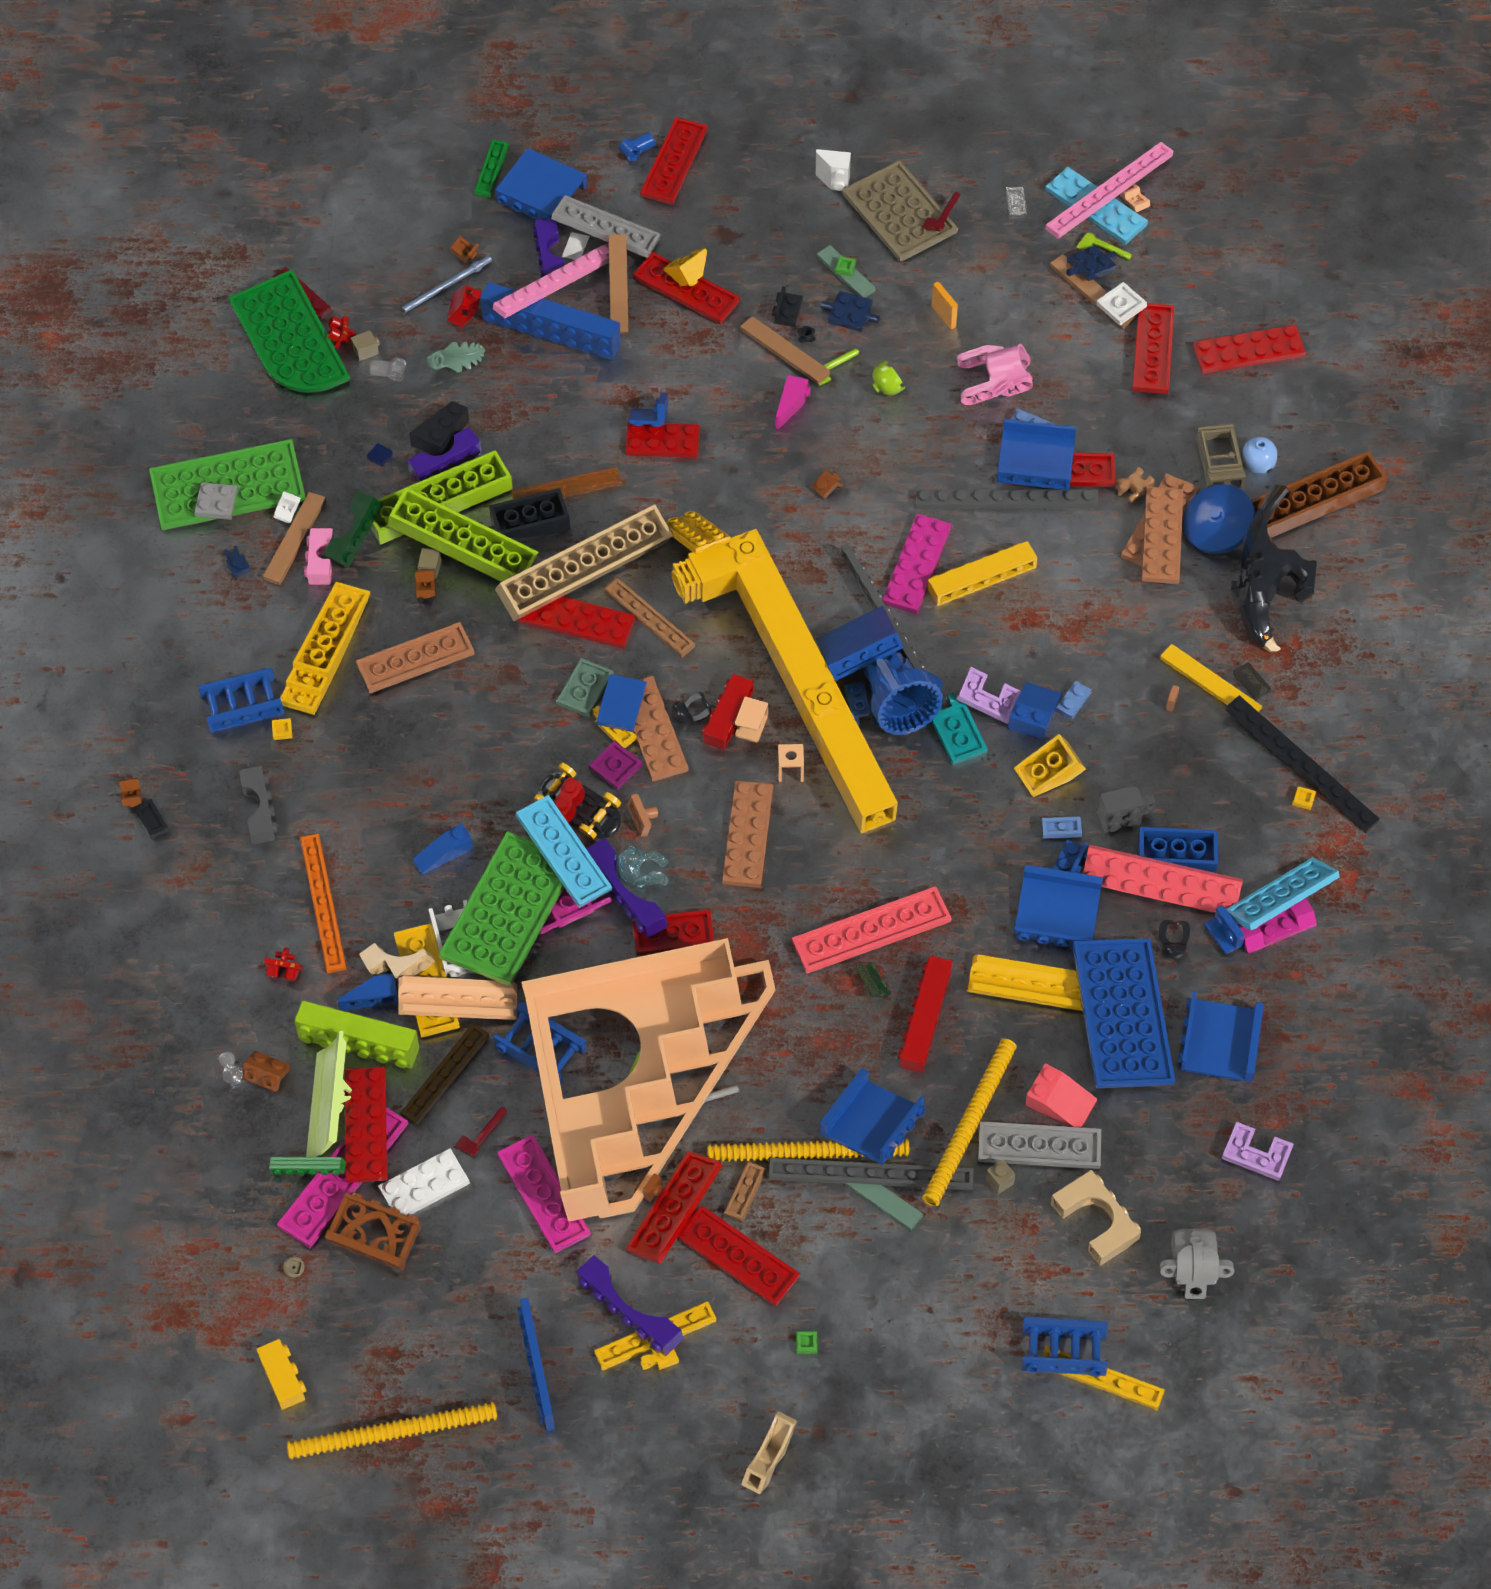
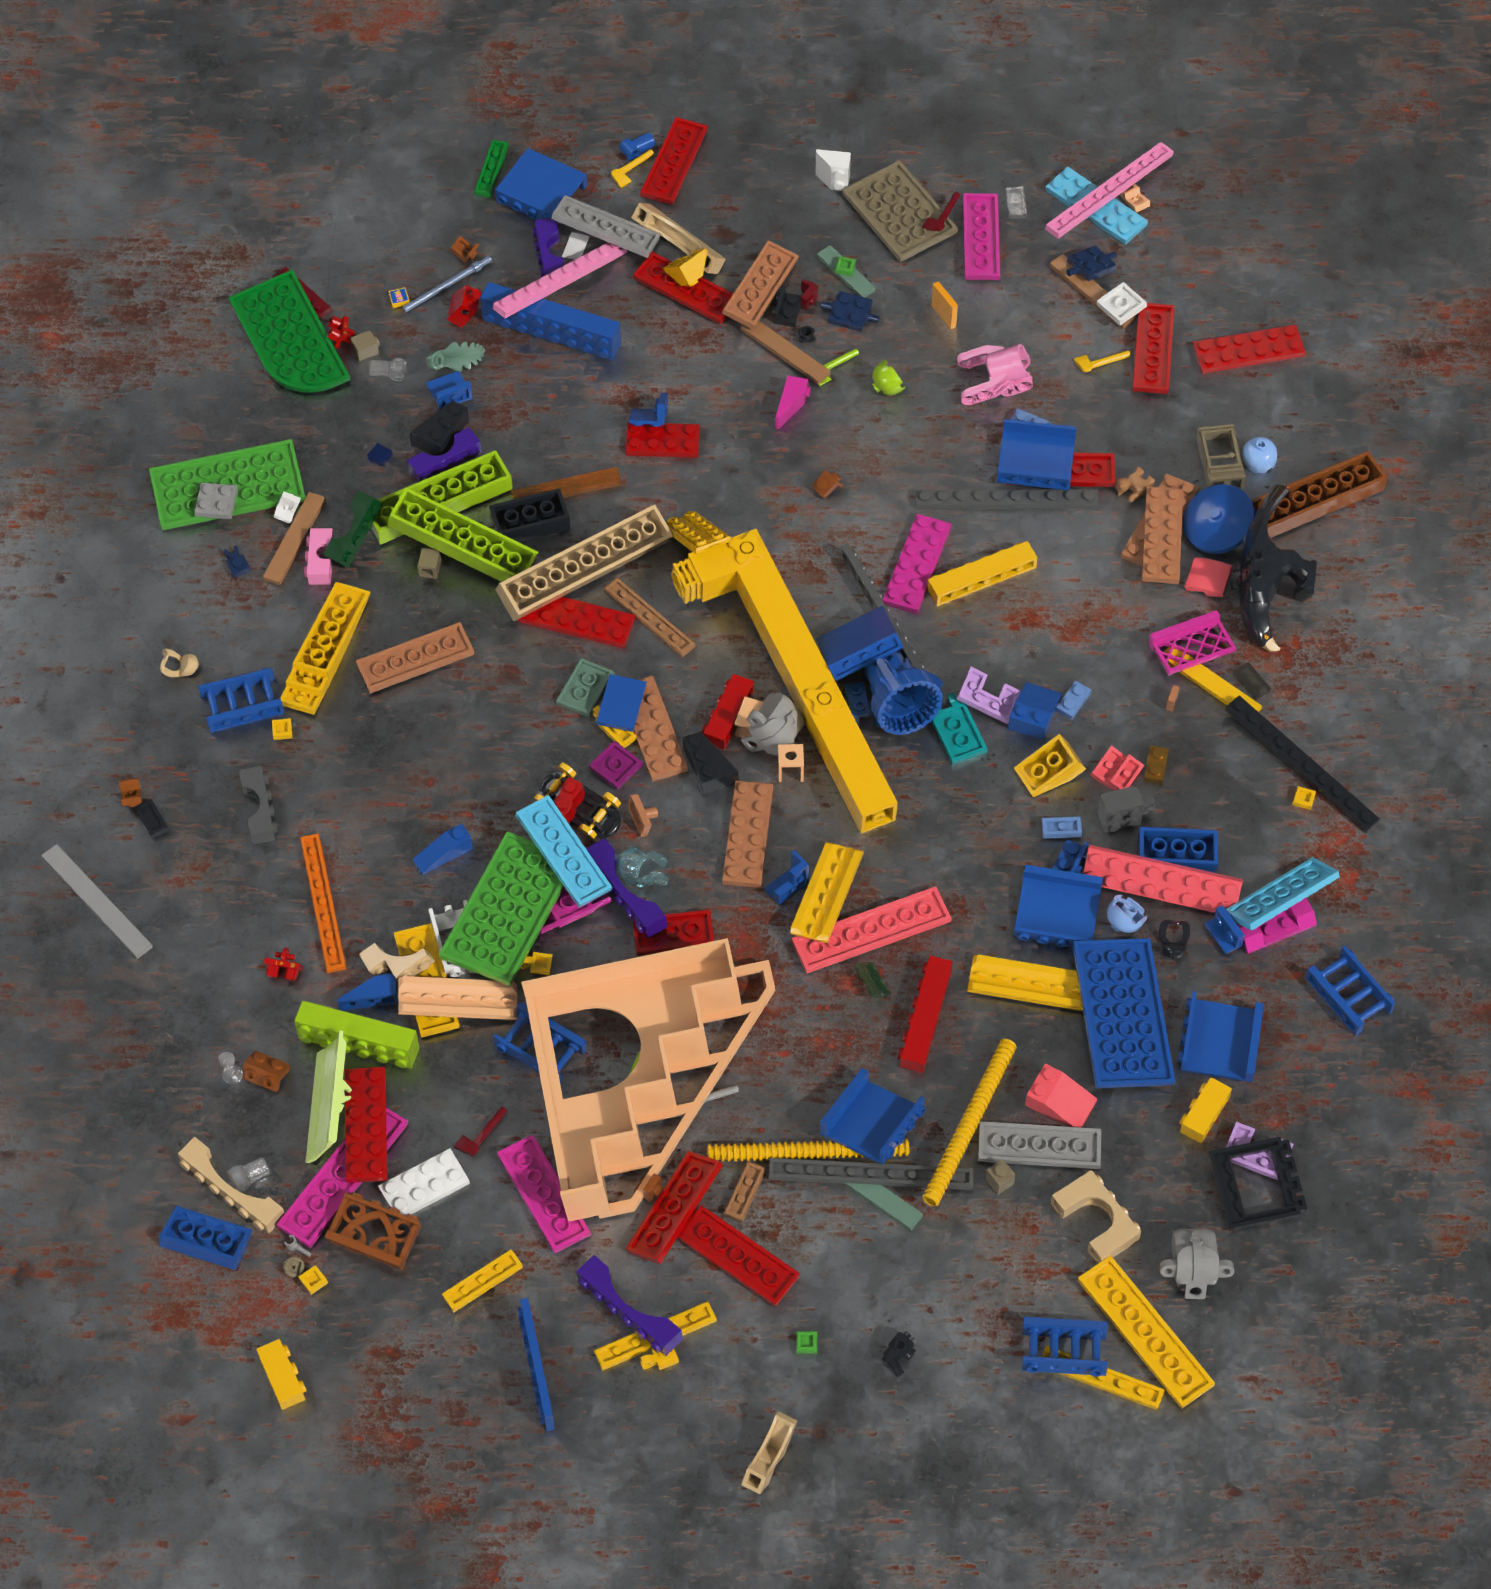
(97, 901): none -> light grey tile
(188, 664): none -> tan piece
(205, 1237): none -> blue slope
(243, 1176): none -> clear piece
(263, 1212): none -> tan arch
(295, 1246): none -> light grey hand
(307, 1165): green piece -> none
(313, 1280): none -> yellow plate
(391, 1430): yellow piece -> none
(398, 297): none -> tile
(425, 583): dark orange bracket -> none
(444, 1074): dark brown plate -> none
(450, 388): none -> blue bracket
(482, 1280): none -> yellow plate
(539, 963): none -> yellow plate
(618, 281): medium nougat tile -> none
(619, 174): none -> yellow piece
(656, 221): none -> tan arch
(681, 712): black piece -> none
(708, 764): none -> black wedge
(760, 284): none -> nougat plate
(774, 725): none -> light grey piece
(790, 881): none -> blue panel
(810, 294): none -> dark red bracket
(826, 892): none -> yellow plate
(899, 1347): none -> black piece
(981, 236): none -> dark pink plate
(1085, 365): none -> yellow piece
(1089, 239): lime piece -> none
(1116, 769): none -> coral slope
(1125, 915): none -> light blue cylinder
(1146, 1332): none -> yellow plate
(1156, 764): none -> pearl gold plate
(1183, 631): none -> dark pink fence
(1205, 1109): none -> yellow brick
(1208, 577): none -> coral slope
(1229, 1191): none -> black hinge
(1342, 1006): none -> blue fence

